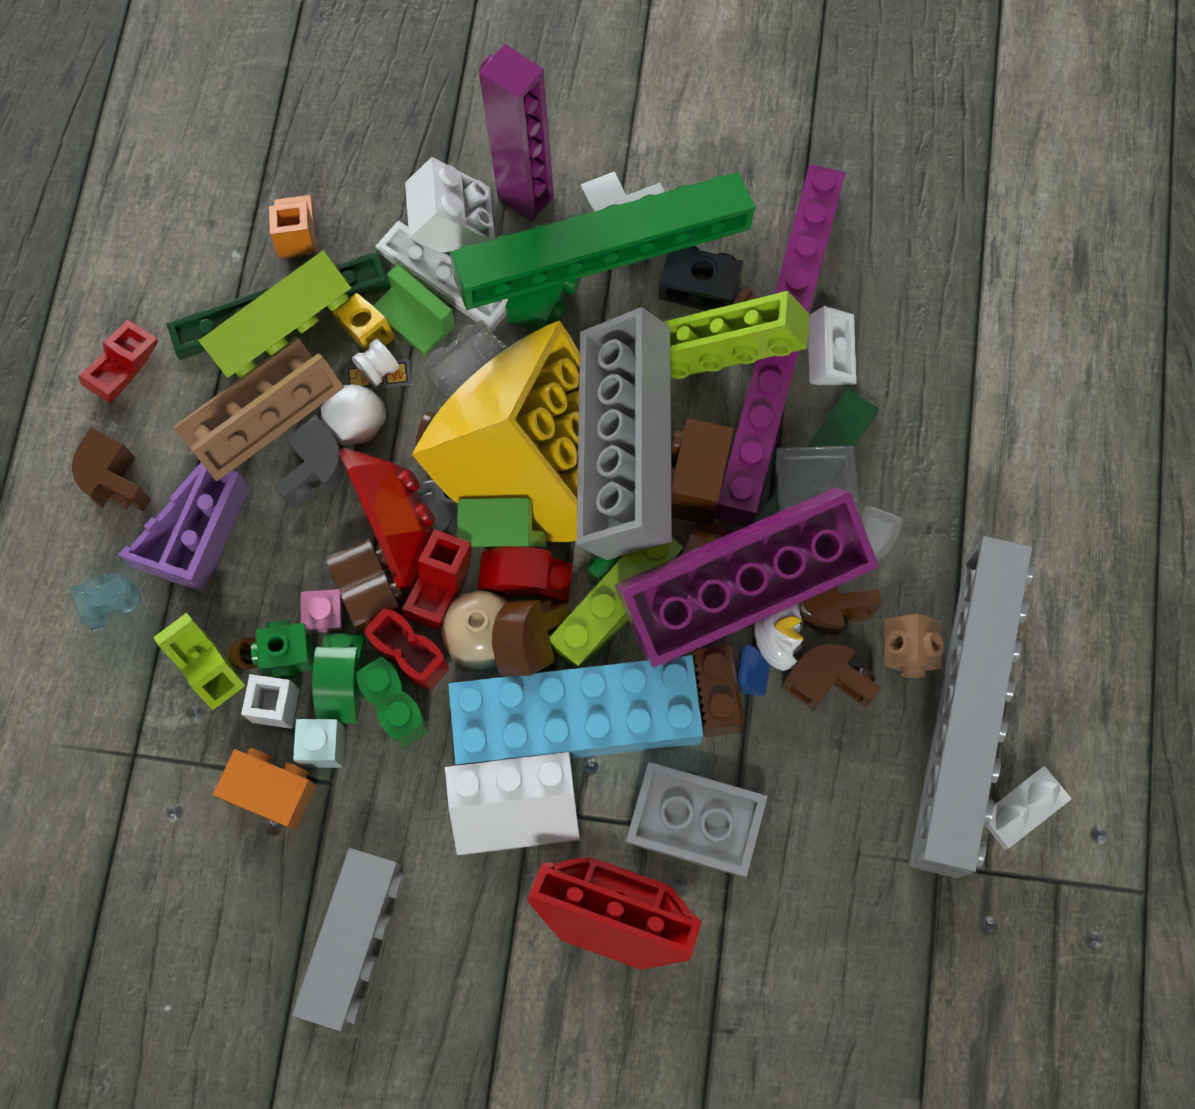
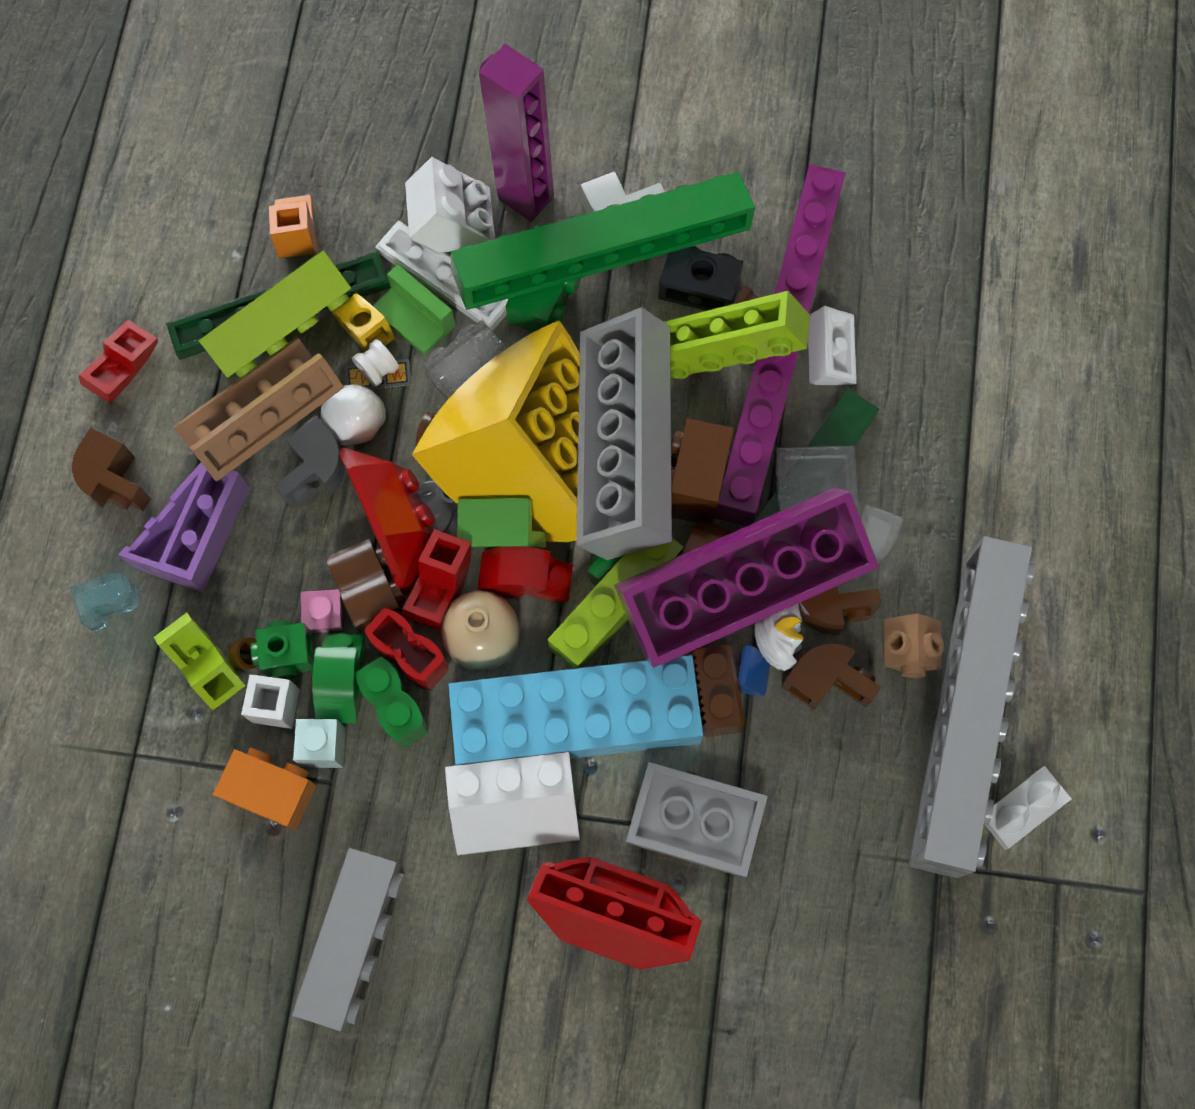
(522, 636): reddish brown brick -> none

